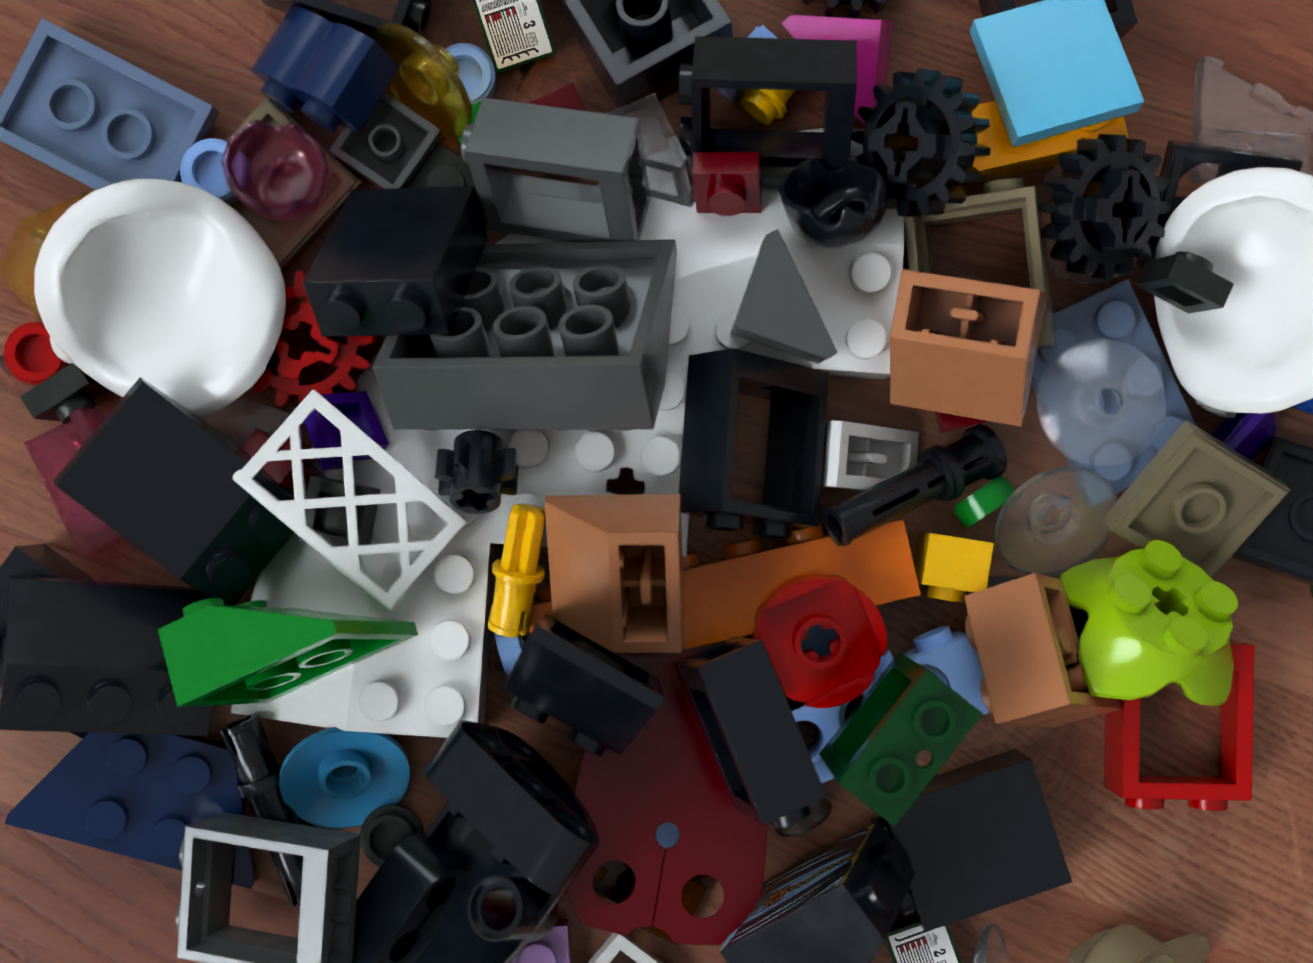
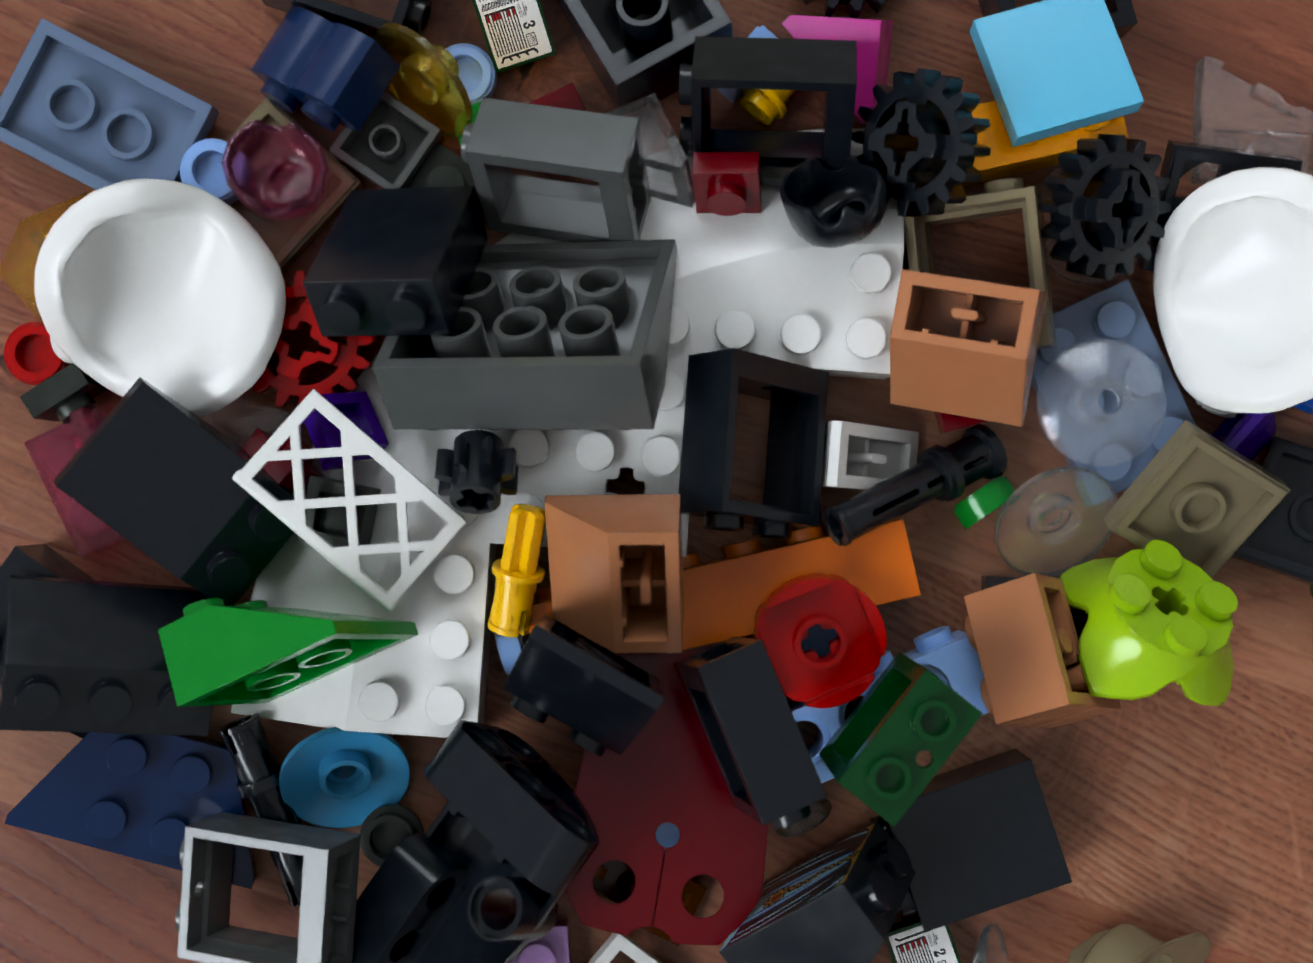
(779, 308): dark grey slope -> none
(952, 565): yellow plate -> none
(1185, 282): pearl dark grey plate -> none
(1202, 793): red window -> none

